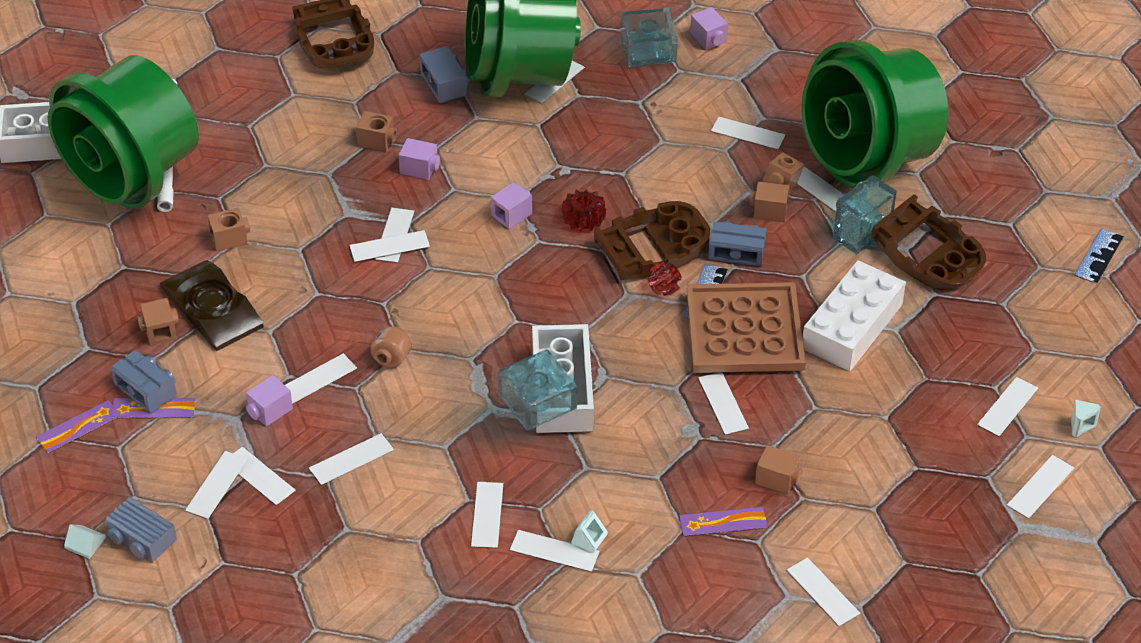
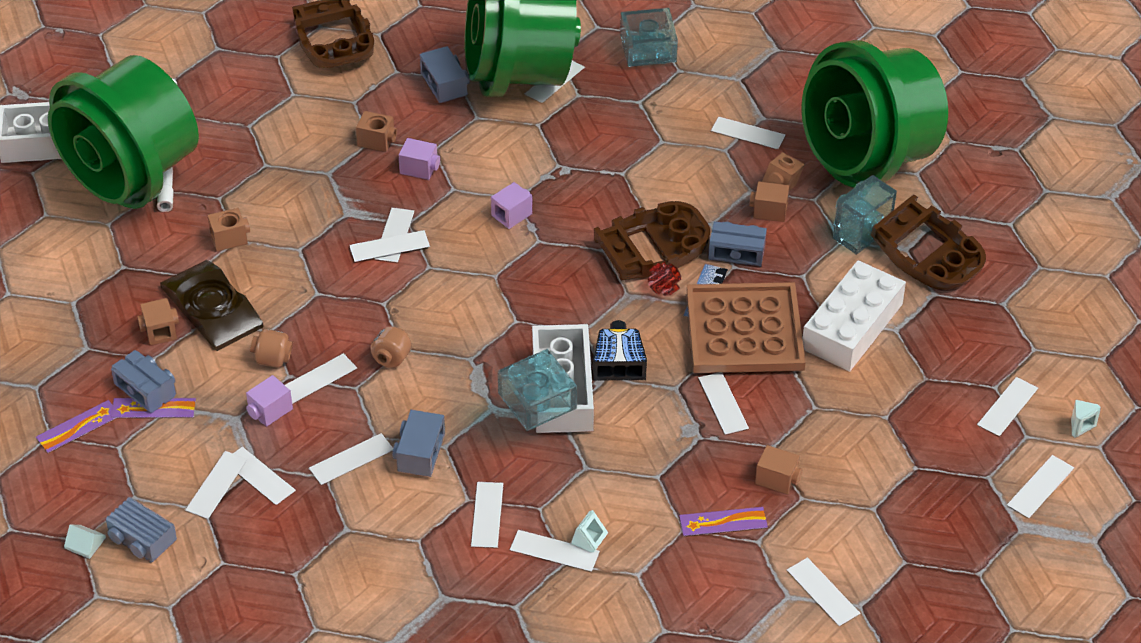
(271, 348): none -> nougat head
(419, 443): none -> sand blue brick
(584, 210): clear red gear -> none
(619, 354): none -> torso
(708, 28): lavender brick -> none
(819, 188): white sticker -> none
(1099, 255): sticker -> none

